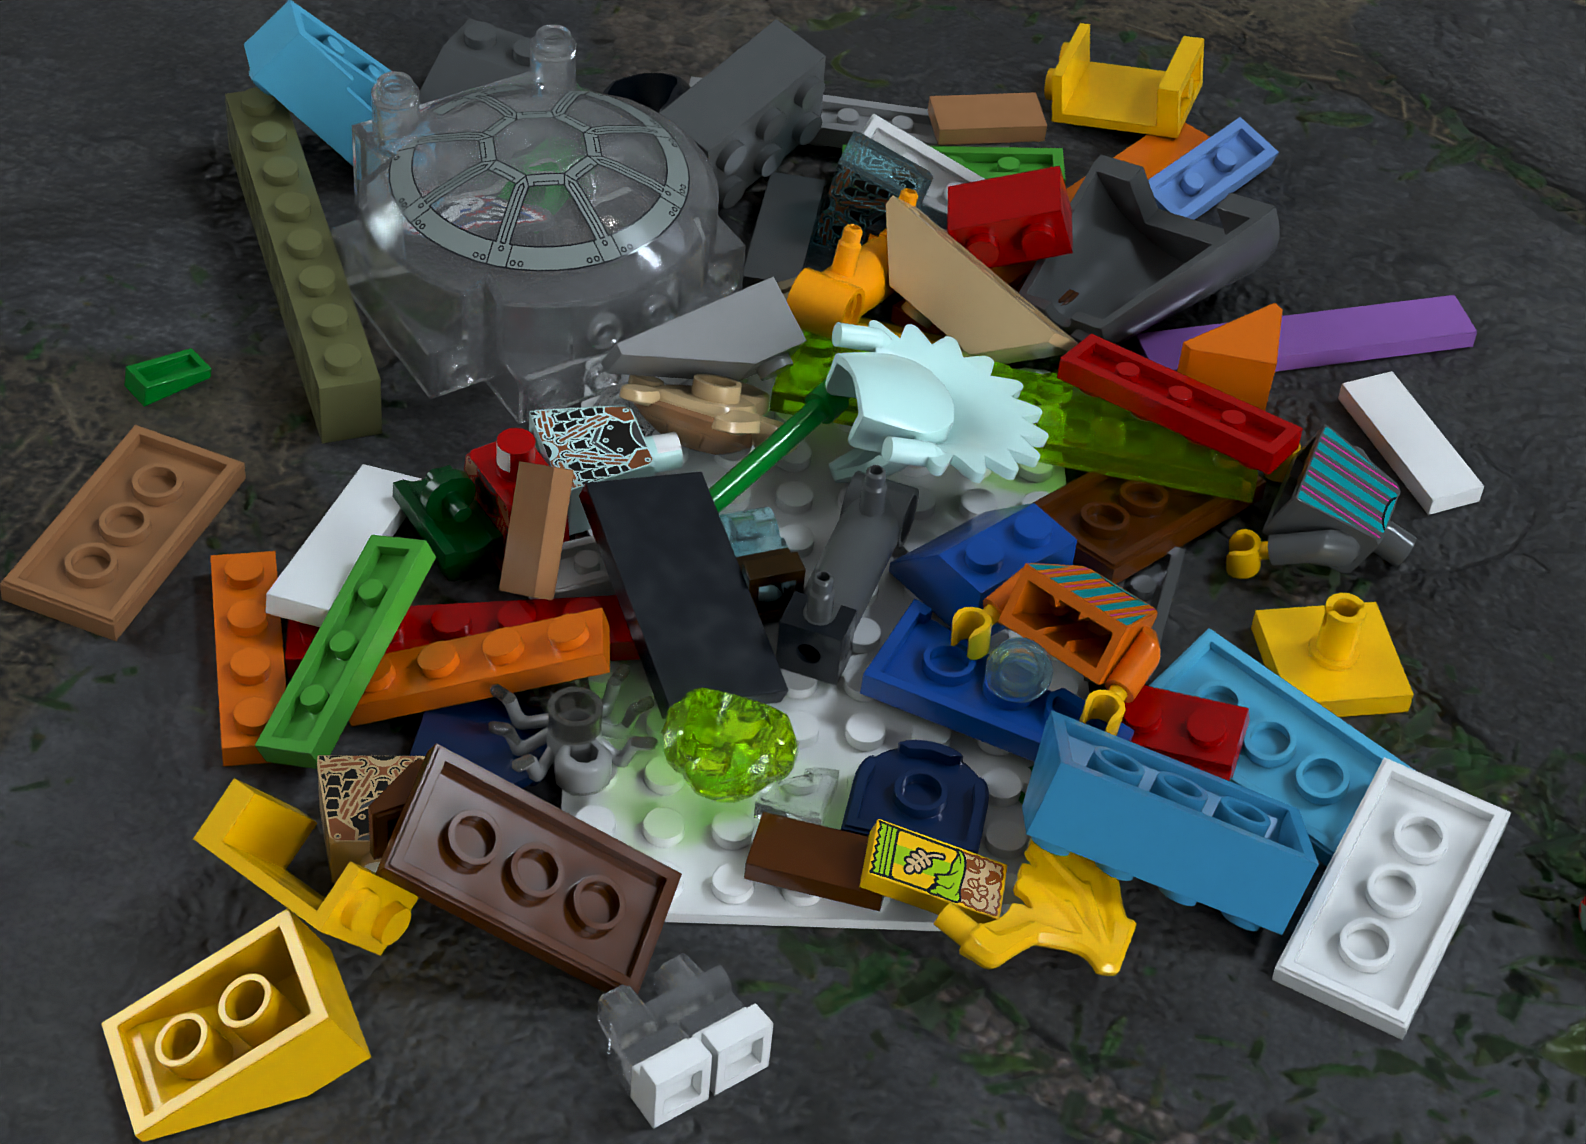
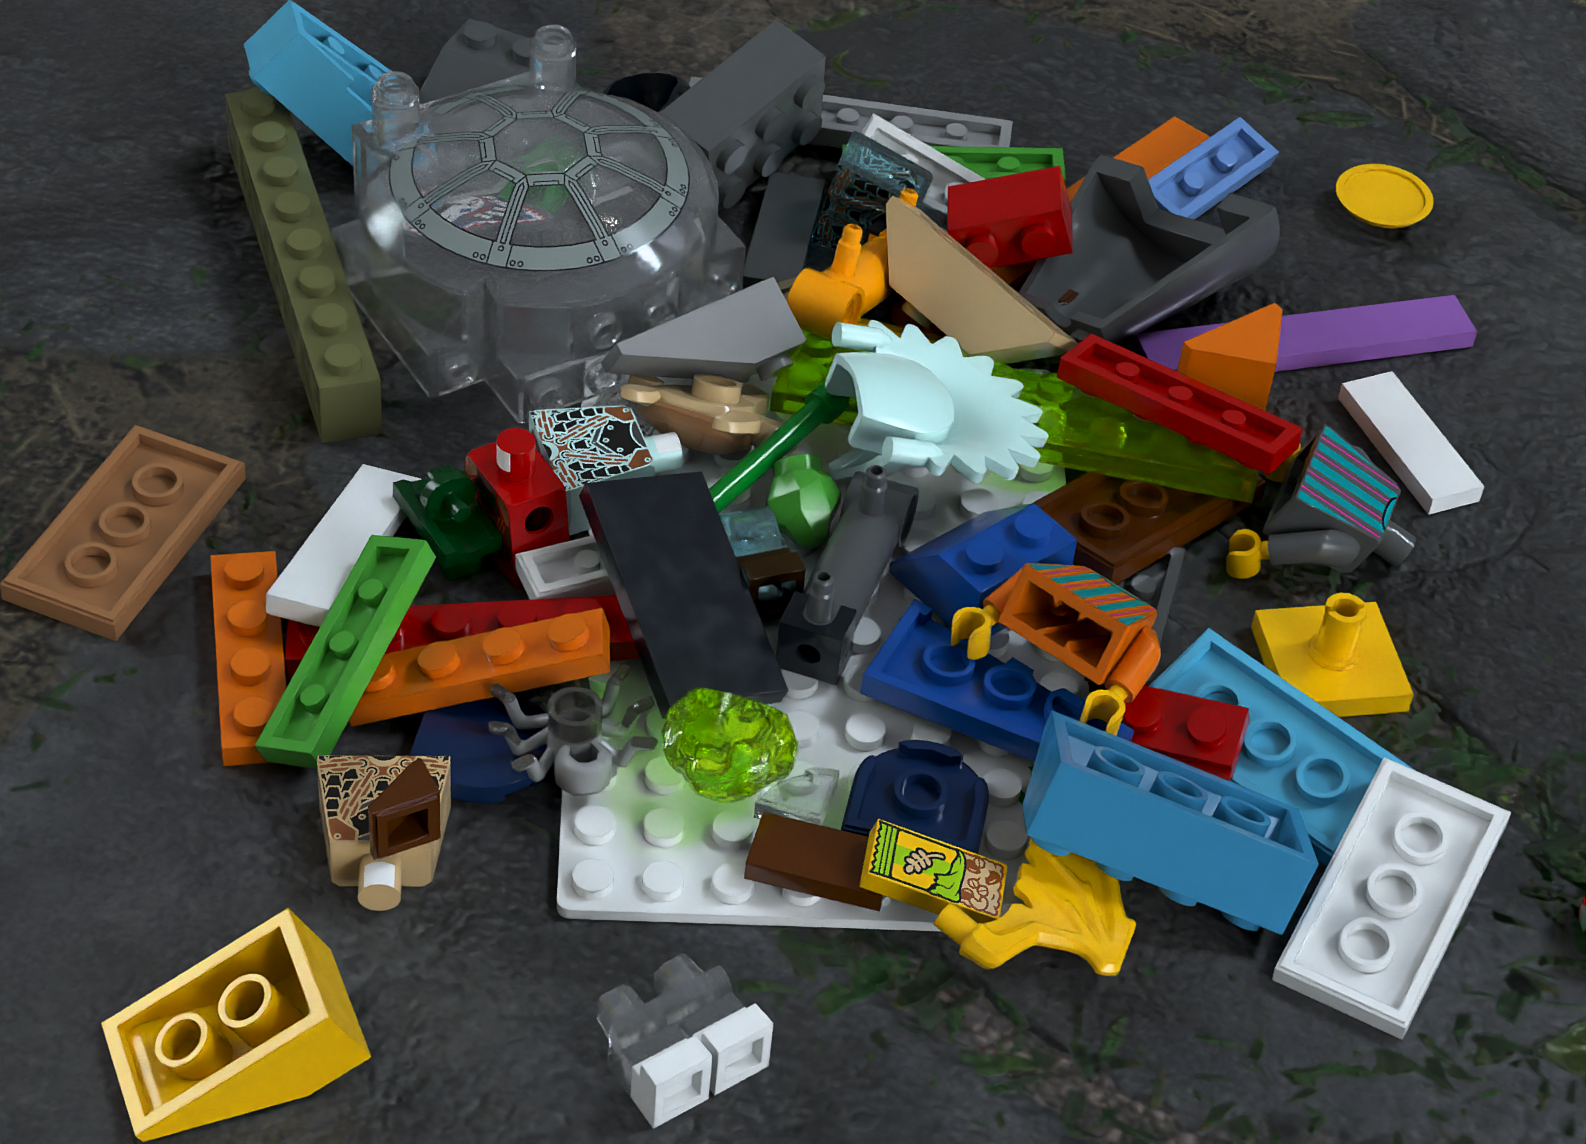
(165, 375): green piece -> none
(260, 841): yellow panel -> none
(529, 872): reddish brown tile -> none
(536, 530): medium nougat tile -> none
(803, 499): none -> bright green rock
(987, 118): medium nougat tile -> none
(1019, 670): clear light blue plate -> none
(1124, 95): yellow panel -> none
(1384, 195): none -> yellow piece

